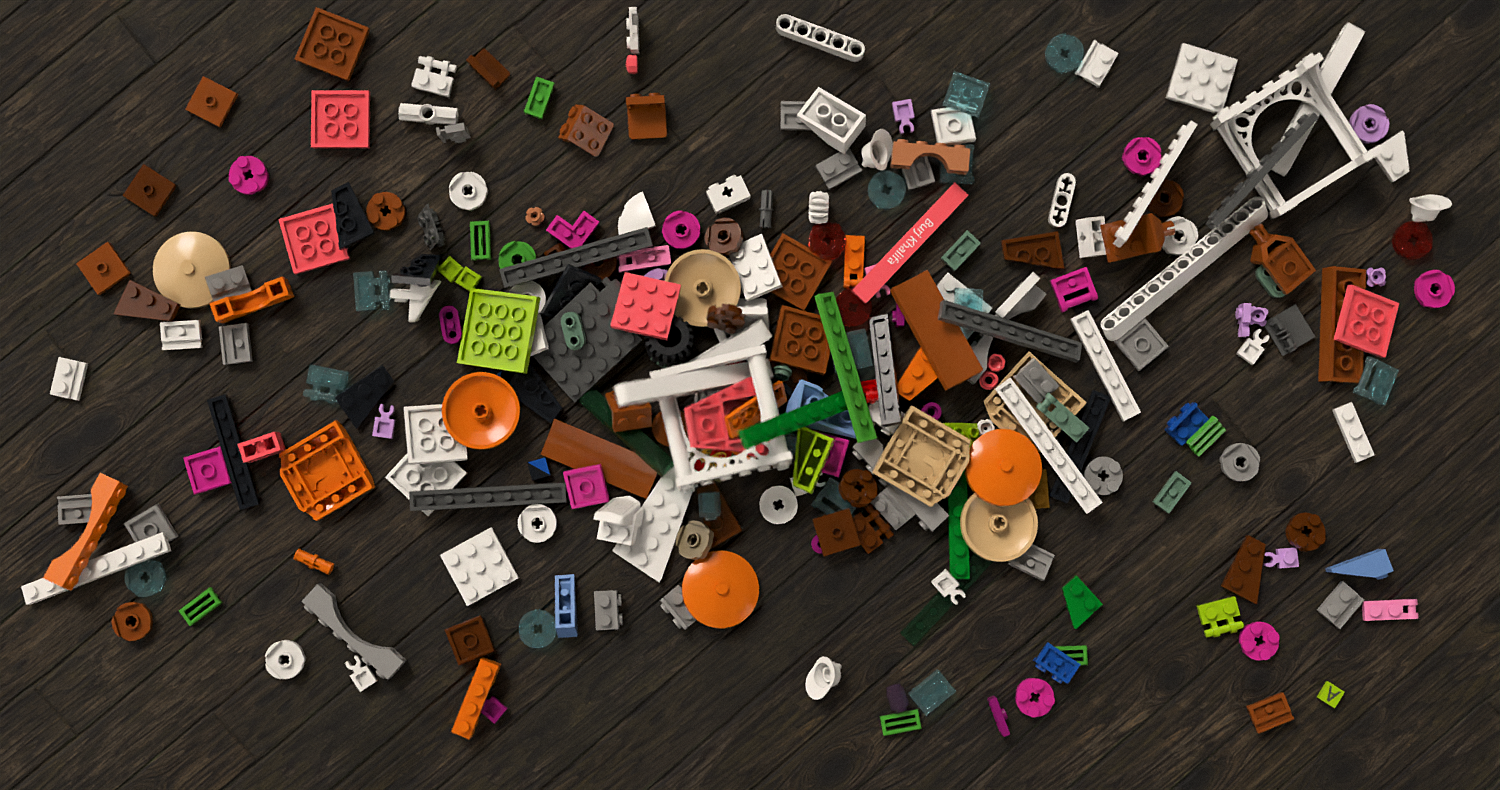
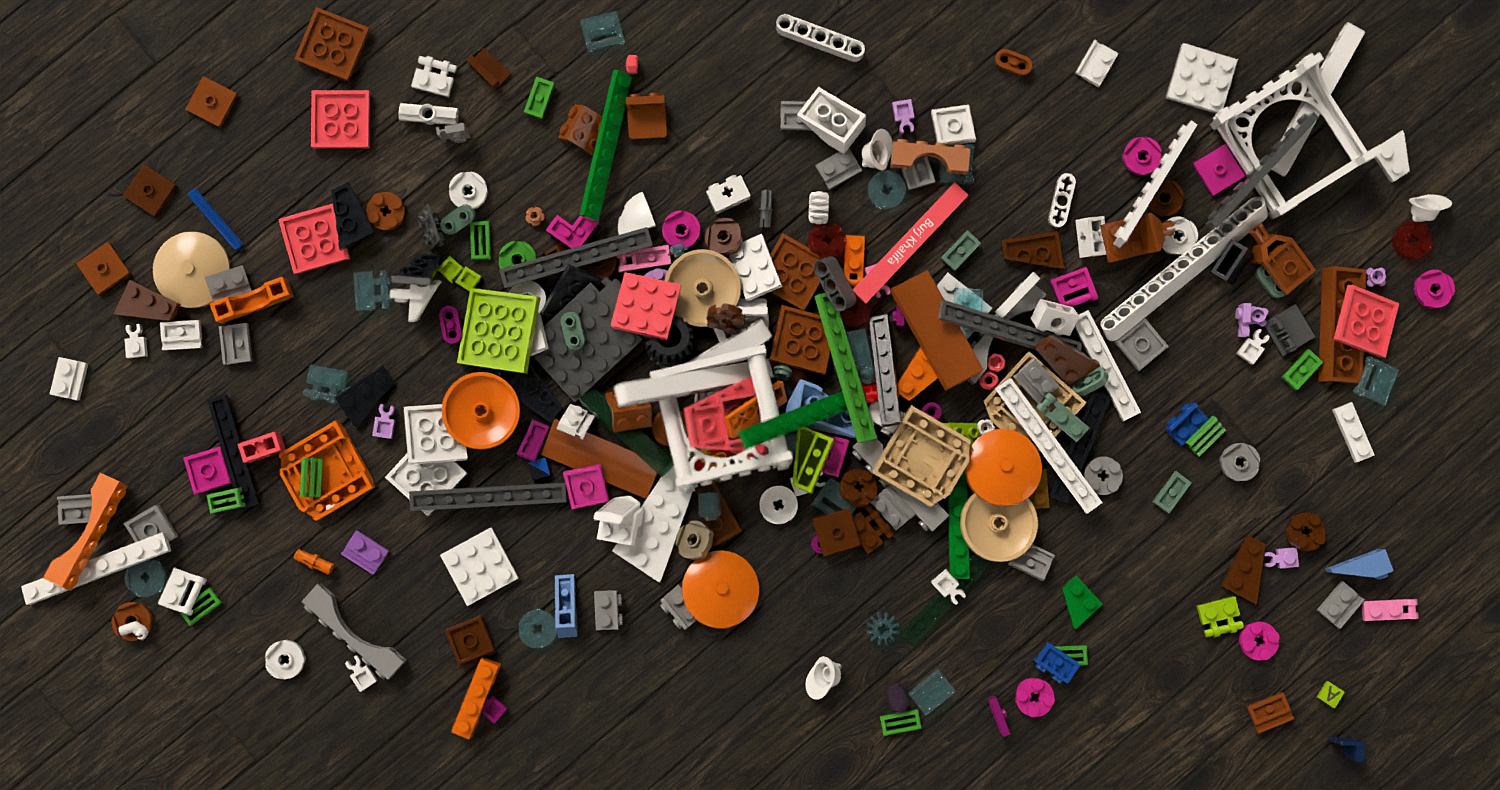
(135, 345): none -> white plate
(135, 628): none -> white arm
(177, 588): none -> white plate
(215, 219): none -> blue axle
(238, 498): none -> bright green tile
(258, 170): dark pink plate -> none
(315, 472): none -> bright green tile
(365, 552): none -> medium lavender plate
(456, 219): none -> sand green plate
(529, 515): white plate -> none
(533, 441): none -> magenta plate
(575, 421): none -> white plate
(600, 26): none -> clear light blue plate
(605, 145): none -> green plate
(633, 25): white wing -> none
(678, 249): none -> clear light blue plate
(834, 275): none -> dark grey beam
(867, 374): none -> clear light blue plate
(879, 622): none -> clear light blue gear
(966, 94): clear light blue plate -> none
(1013, 62): none -> dark orange plate
(1064, 317): none -> white brick
(1065, 42): clear light blue plate -> none
(1065, 360): none -> reddish brown wing
(1091, 382): none -> sand green plate
(1218, 170): none -> dark pink plate
(1232, 262): none -> black brick
(1302, 369): none -> bright green plate
(1352, 747): none -> dark blue panel
(1378, 119): lavender plate -> none

